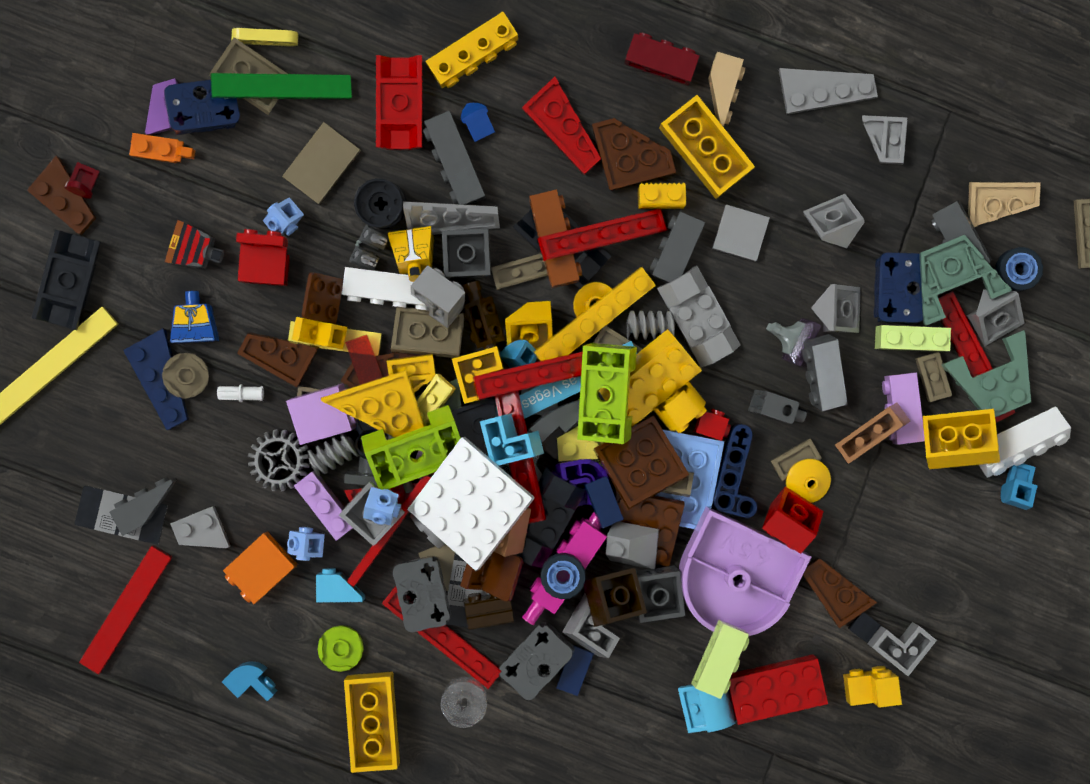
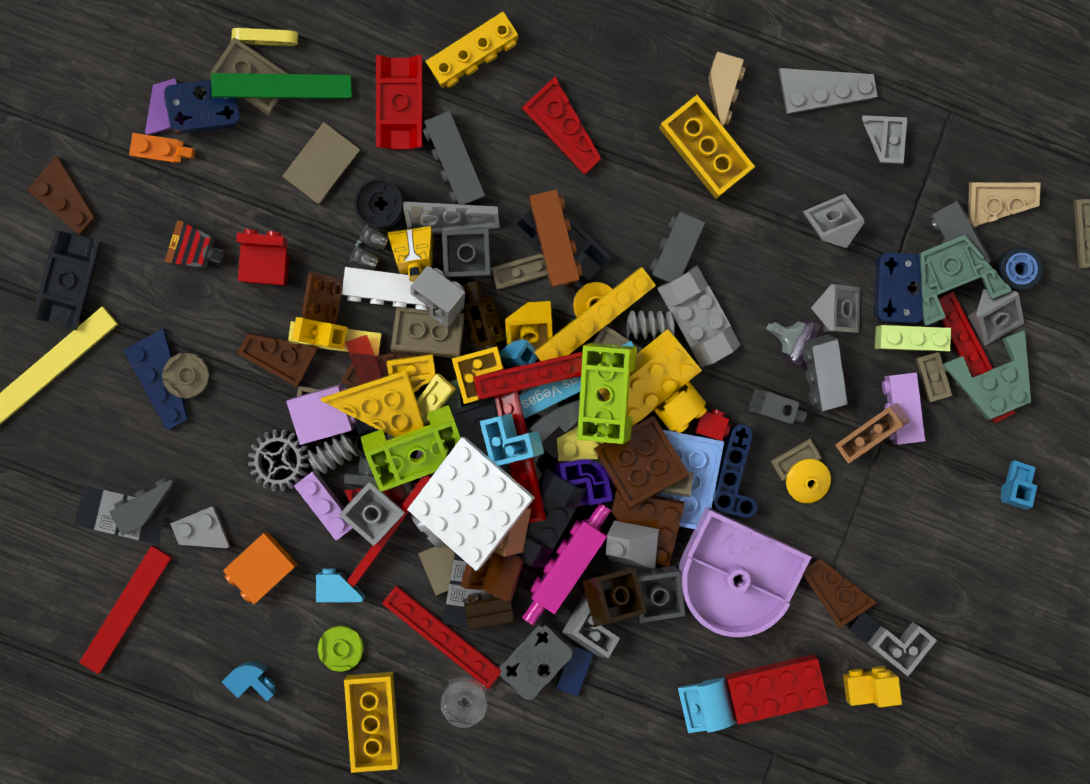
(82, 180): dark red tile -> none
(193, 321): torso -> none
(240, 393): white axle -> none
(283, 217): light blue brick -> none
(305, 543): light blue brick -> none
(381, 506): light blue brick -> none
(429, 593): dark grey axle -> none
(477, 120): blue tile -> none
(565, 589): wheel -> none
(601, 234): red tile -> none
(603, 502): dark blue tile -> none
(629, 155): reddish brown plate -> none
(662, 58): dark red brick -> none
(662, 196): yellow brick -> none
(720, 659): yellowish green brick -> none
(740, 233): light grey tile -> none
(793, 520): red brick -> none
(961, 439): yellow brick -> none
(1029, 439): white brick -> none

